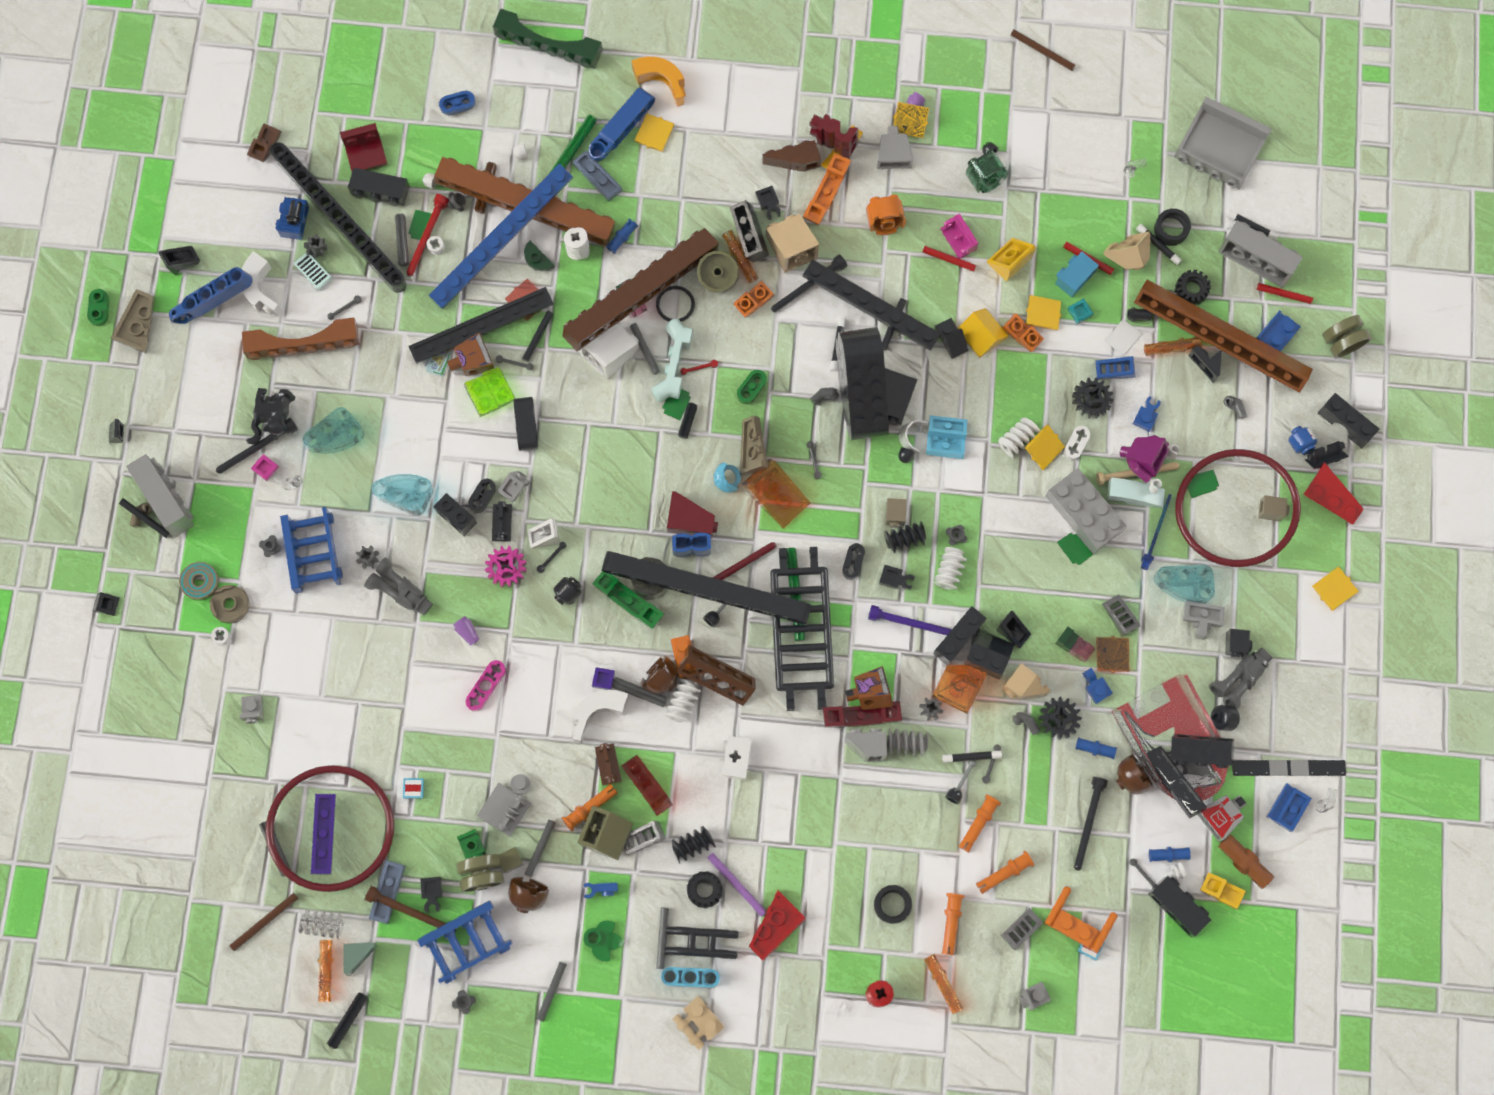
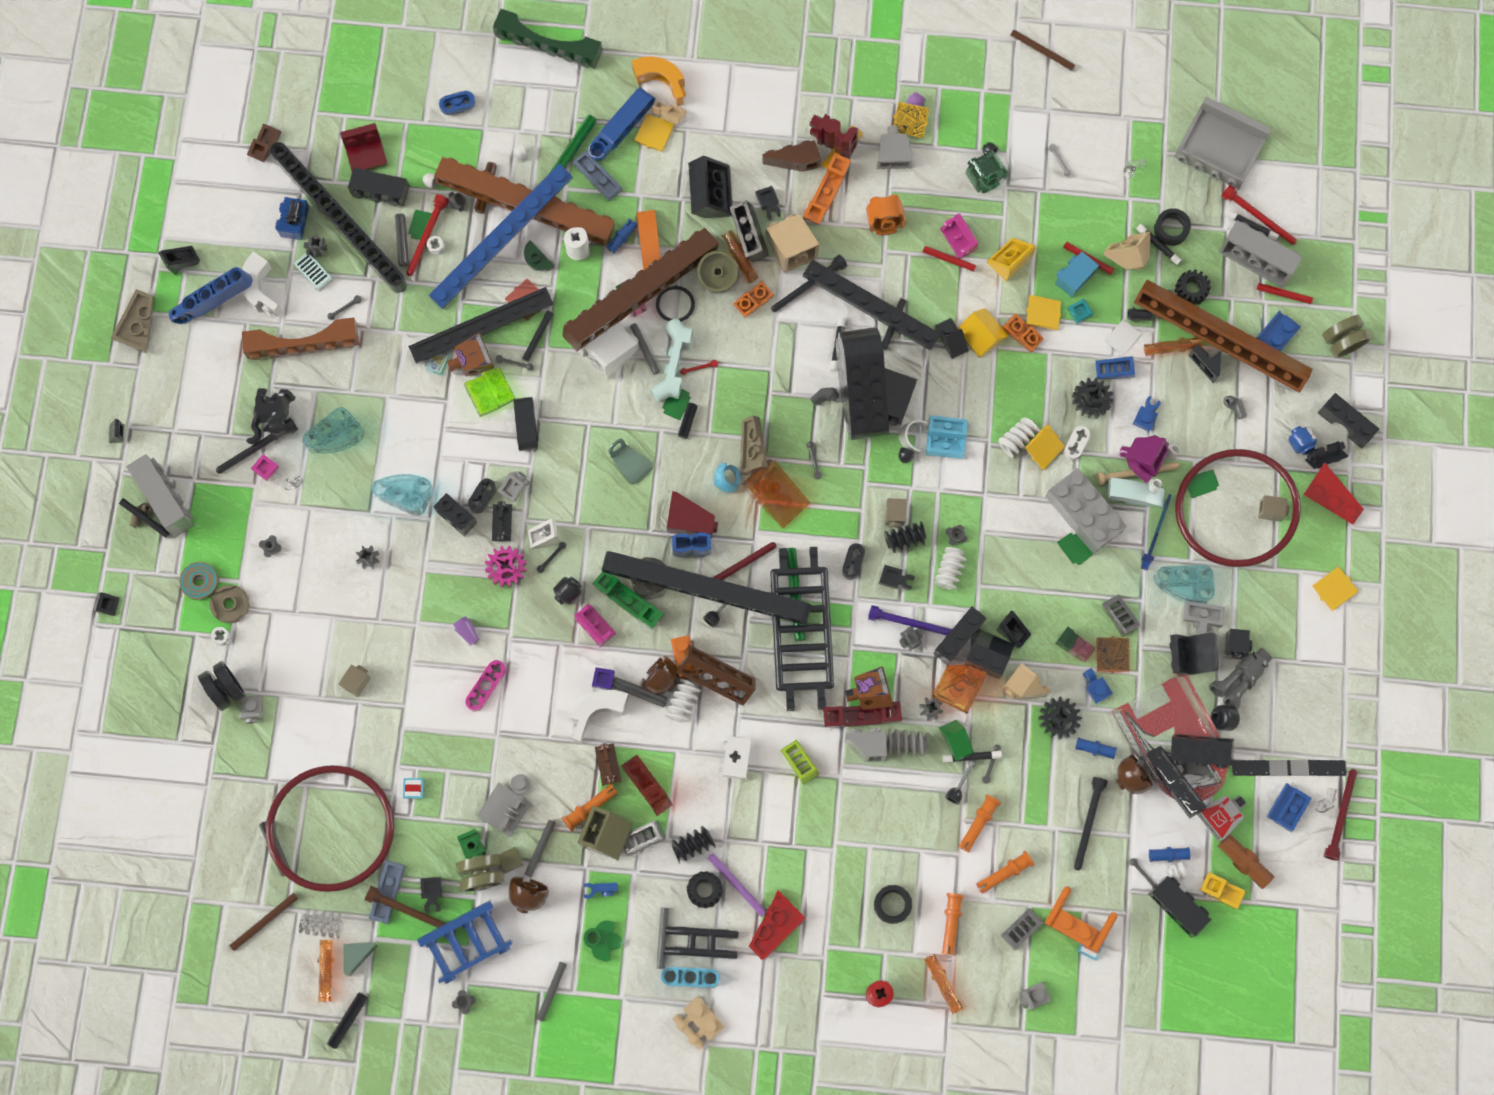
(98, 306): green plate -> none
(223, 684): none -> black wheel
(295, 562): blue fence -> none
(323, 834): dark purple plate -> none
(355, 679): none -> dark tan brick
(407, 594): dark grey piece -> none
(594, 625): none -> dark pink hinge
(630, 462): none -> sand green piece
(648, 237): none -> orange slope
(670, 113): none -> tan plate
(710, 188): none -> black slope
(751, 387): green plate -> none
(808, 776): none -> lime slope
(911, 638): none -> dark grey gear
(956, 739): none -> green slope
(1021, 717): dark grey arm -> none
(1052, 148): none -> light grey hinge
(1194, 654): none -> black bracket
(1231, 194): none -> red piece
(1333, 850): none -> dark red piece

